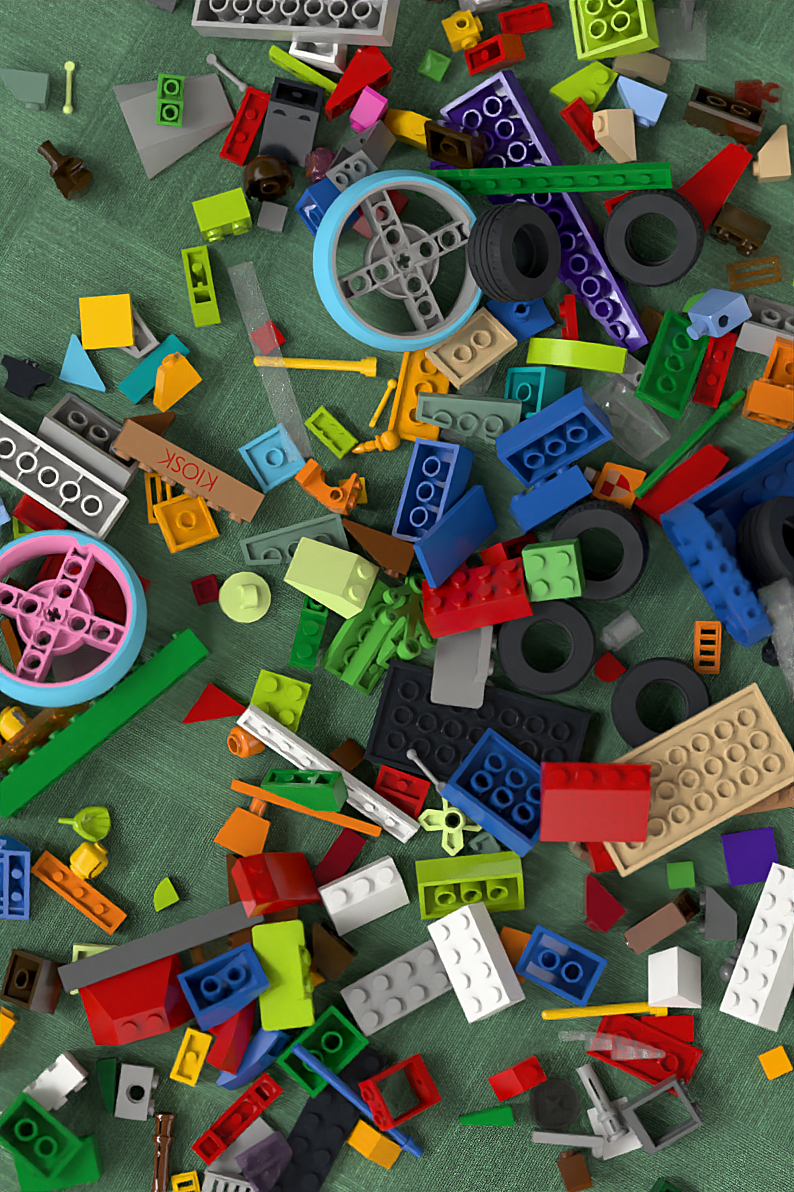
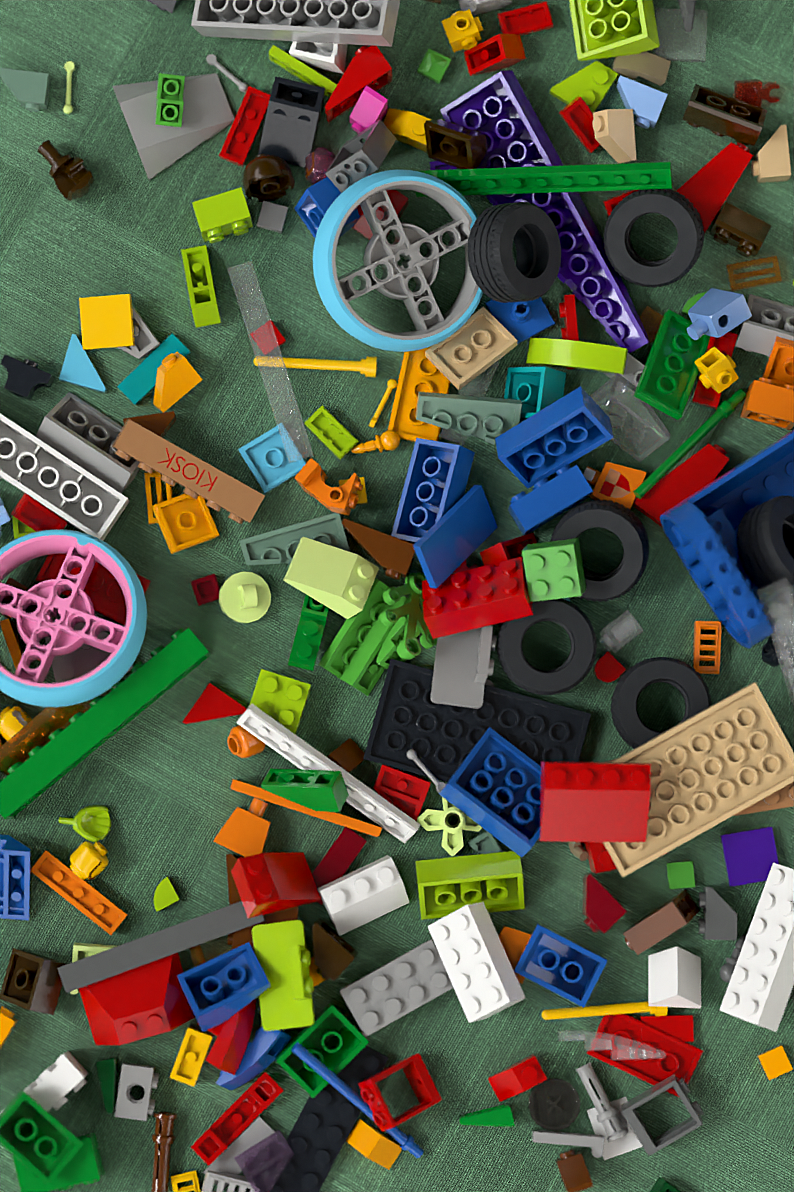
(716, 370): none -> yellow brick

